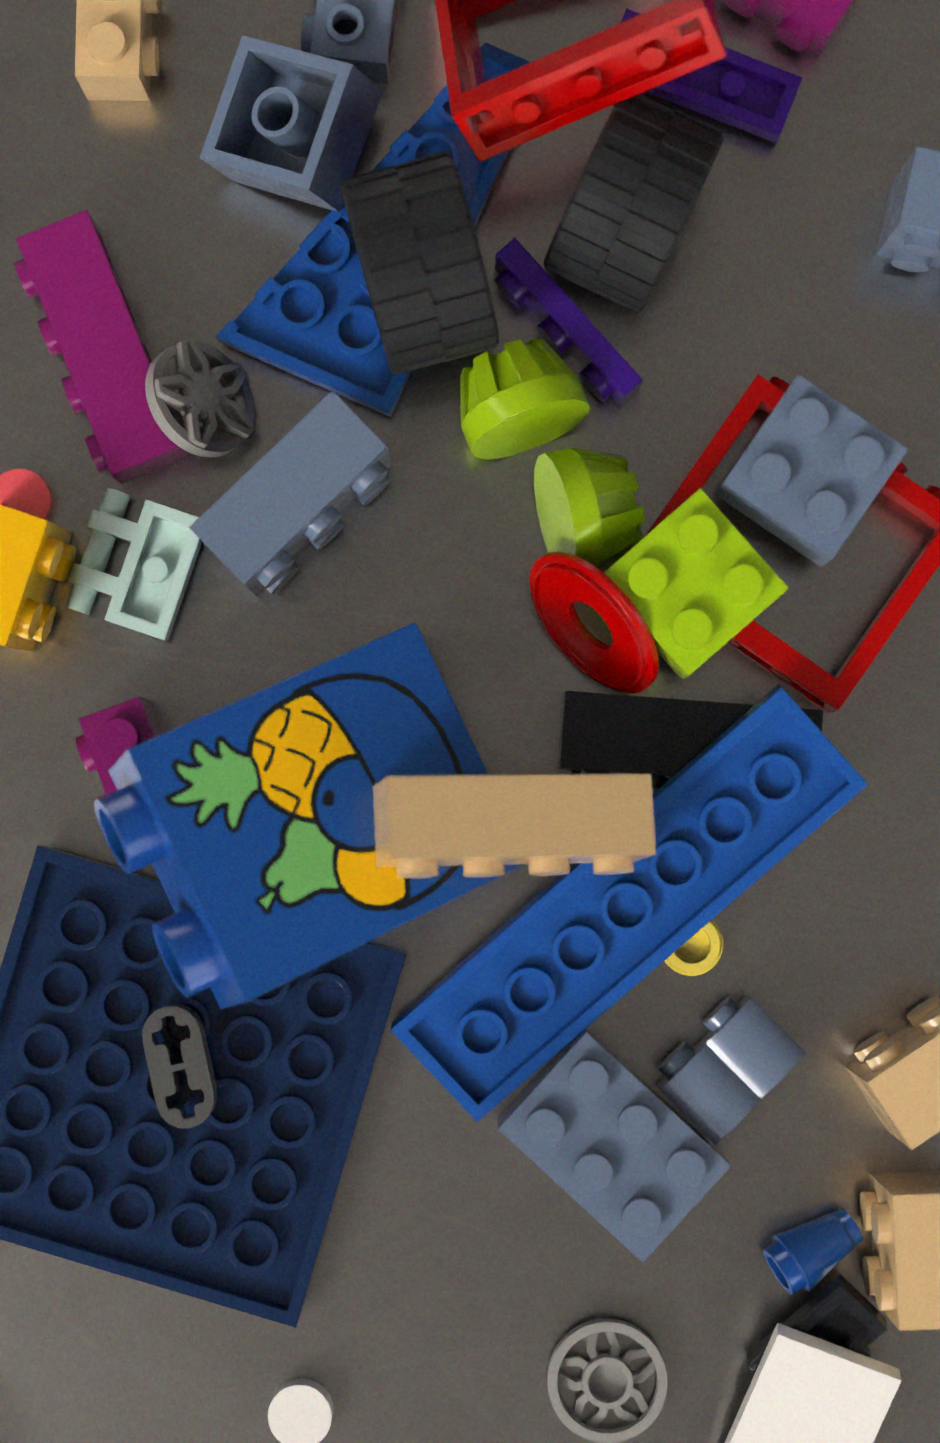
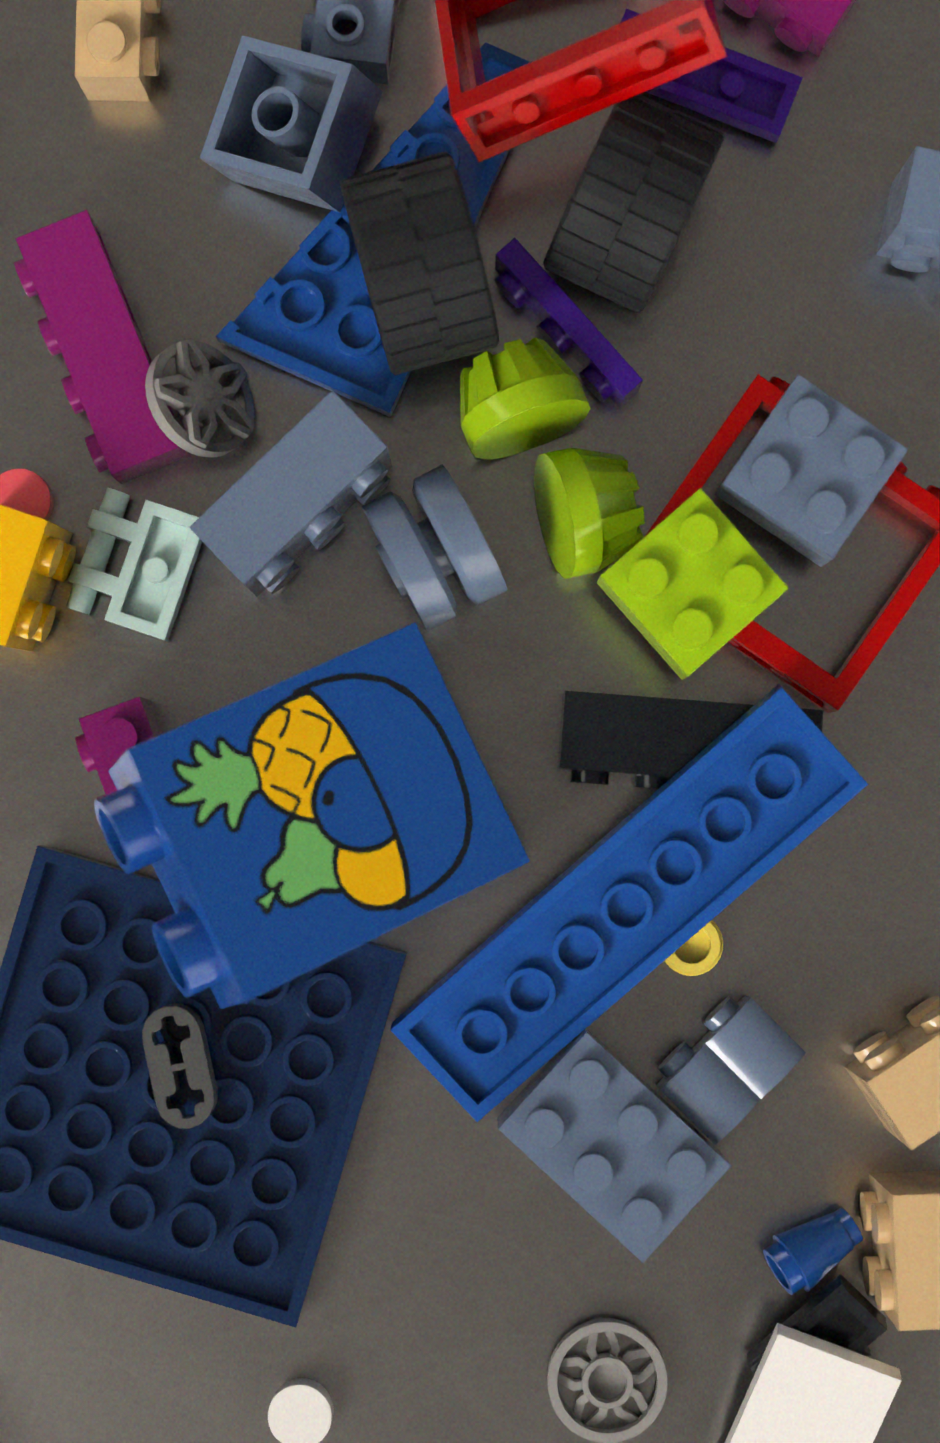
(434, 548): none -> sand blue wheel
(513, 821): tan brick -> none
(562, 579): red piece -> none

